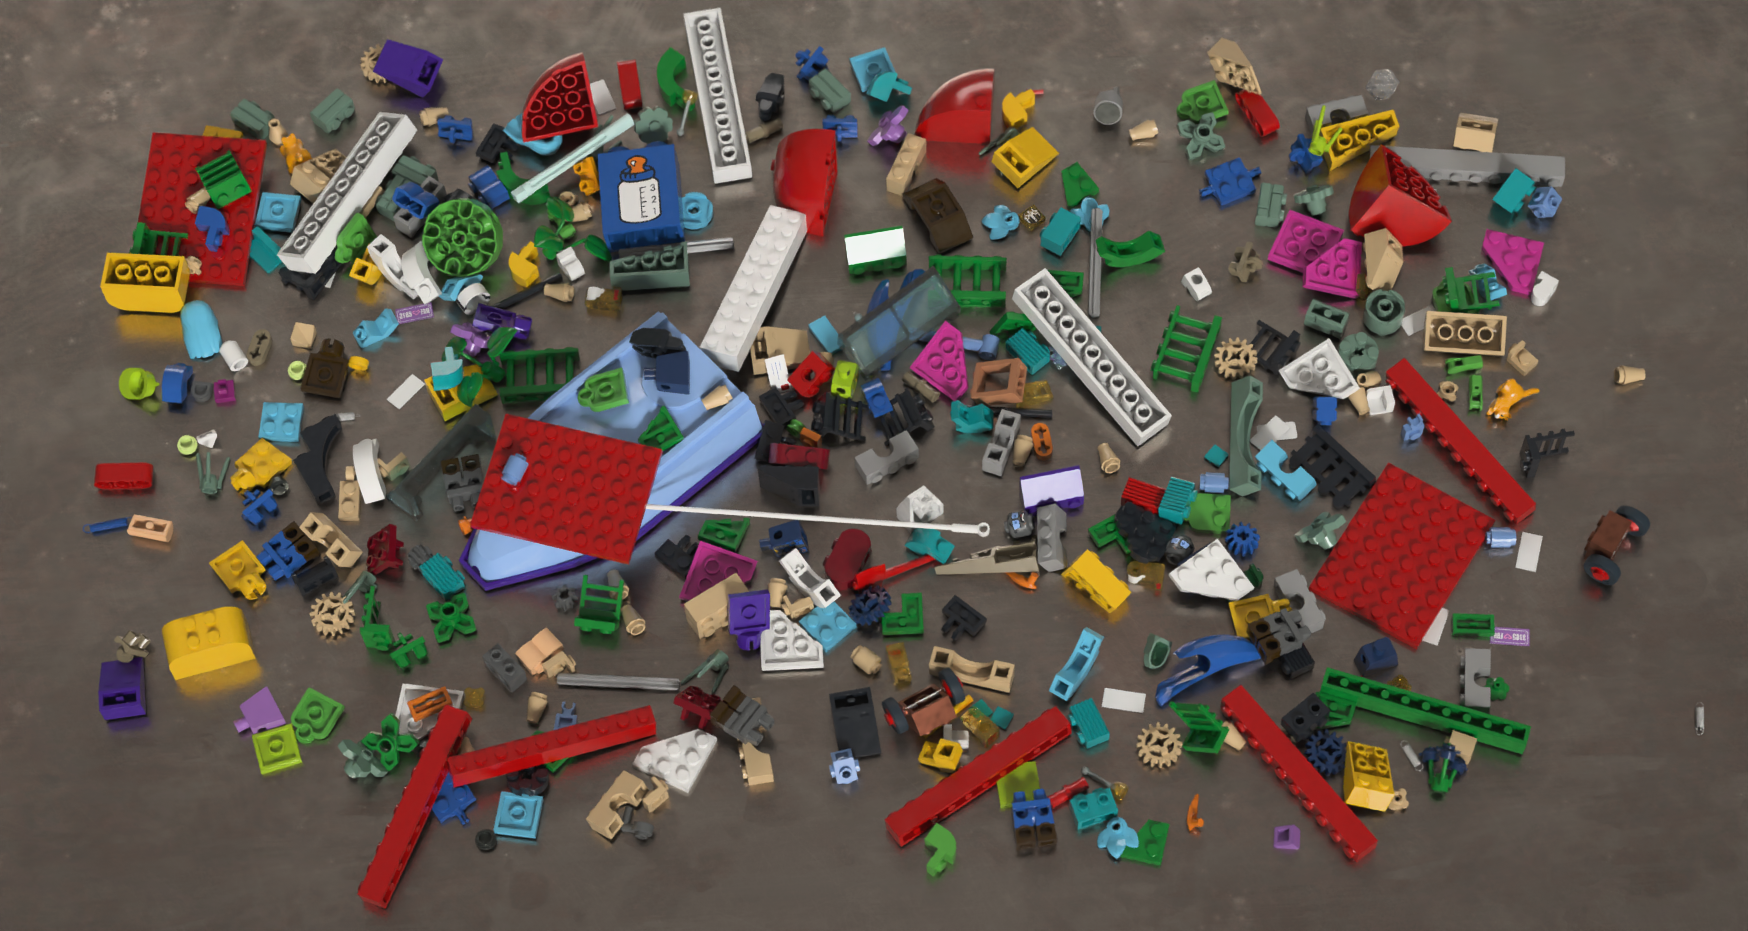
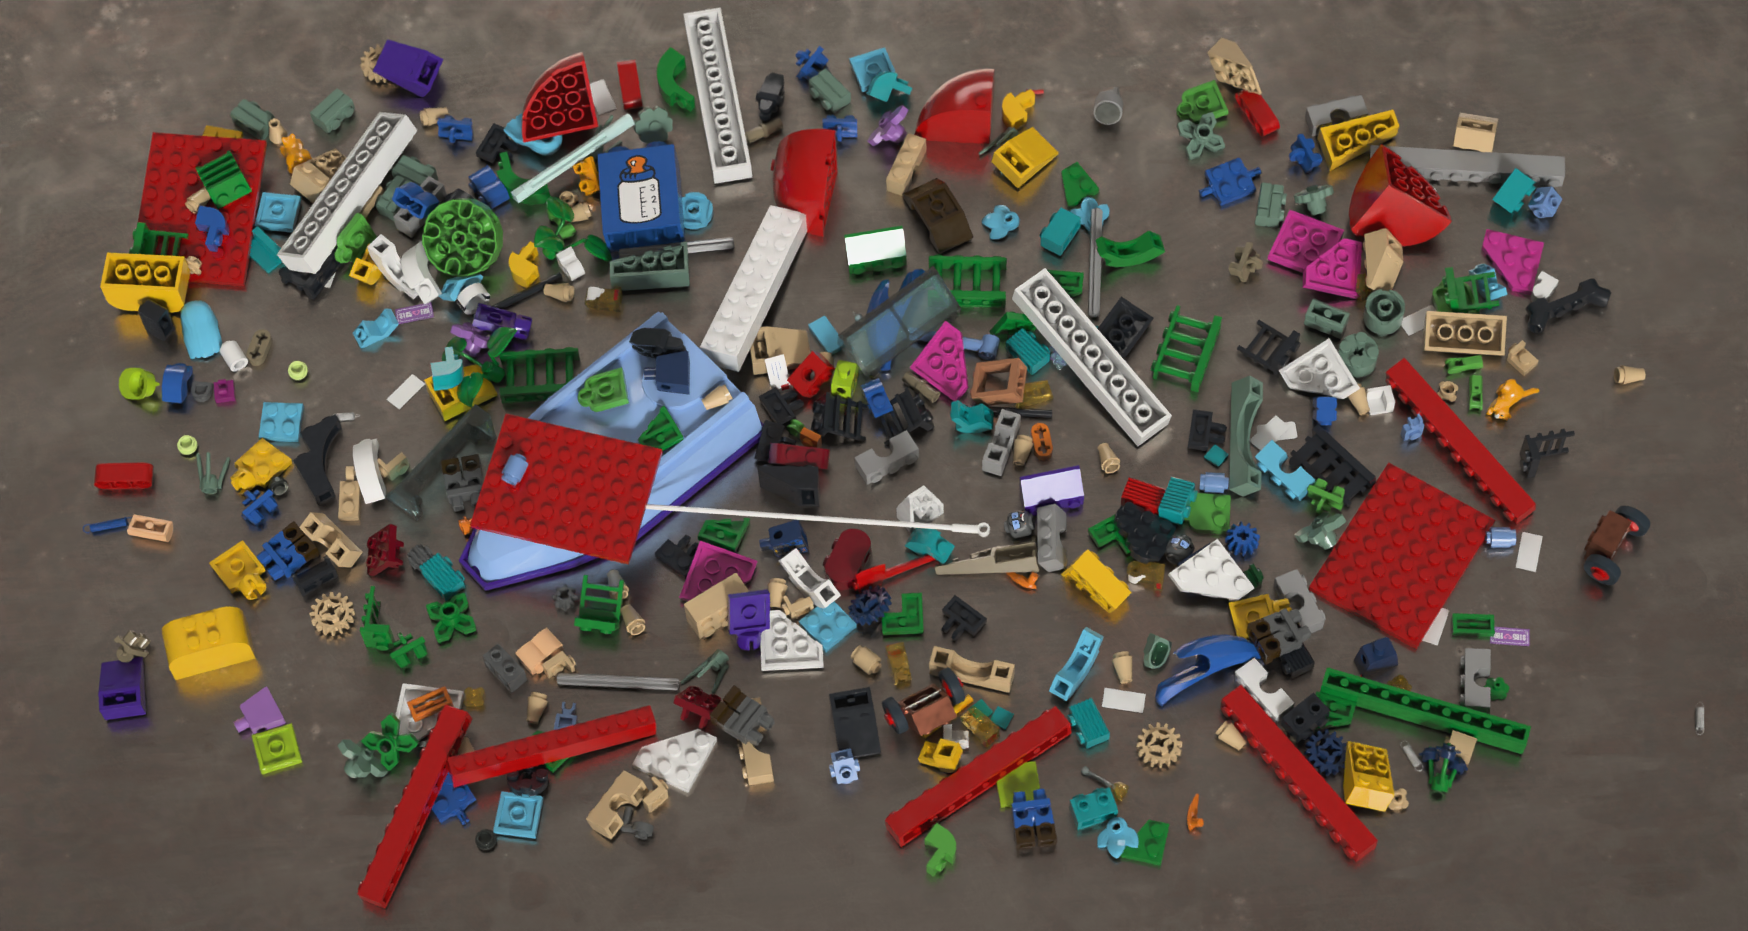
(156, 319): none -> black brick
(207, 439): white slope -> none
(303, 335): tan slope -> none
(315, 716): bright green plate -> none
(326, 370): dark brown plate -> none
(358, 363): yellow tile -> none
(362, 583): sand green plant -> none
(689, 97): hinge -> none
(1031, 217): clear yellow tile -> none
(1068, 792): red pin -> none
(1123, 665): none -> tan cone
(1124, 326): none -> black slope
(1144, 130): tan cone -> none
(1196, 284): white leg -> none
(1200, 430): none -> black hinge
(1205, 731): green plate -> none
(1235, 350): tan gear -> none
(1251, 677): none -> white arch
(1287, 837): medium lavender slope -> none
(1318, 143): lime plant -> none
(1324, 499): none -> bright green hips
(1369, 379): tan cone -> none
(1382, 84): clear brick -> none
(1587, 292): none -> black plate

